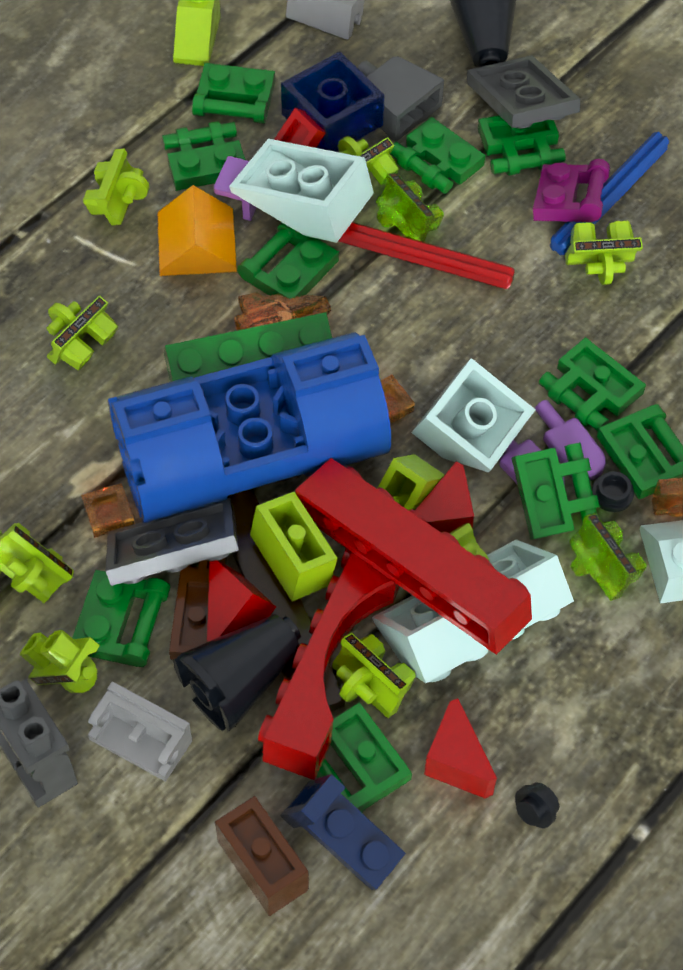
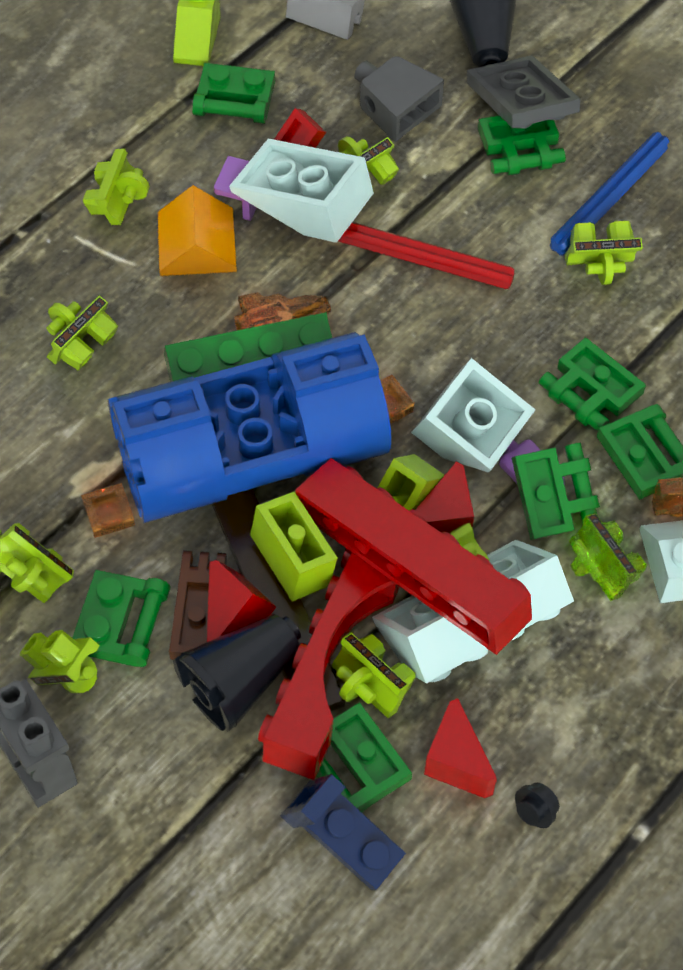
(139, 731): light grey hinge -> none
(171, 543): dark grey plate -> none
(202, 164): green plate -> none
(262, 855): reddish brown panel -> none
(296, 271): green plate -> none
(336, 99): clear blue brick -> none
(403, 207): clear neon green hips -> none
(443, 149): green plate -> none
(559, 189): magenta plate -> none
(568, 433): medium lavender piece -> none
(613, 491): black plate -> none

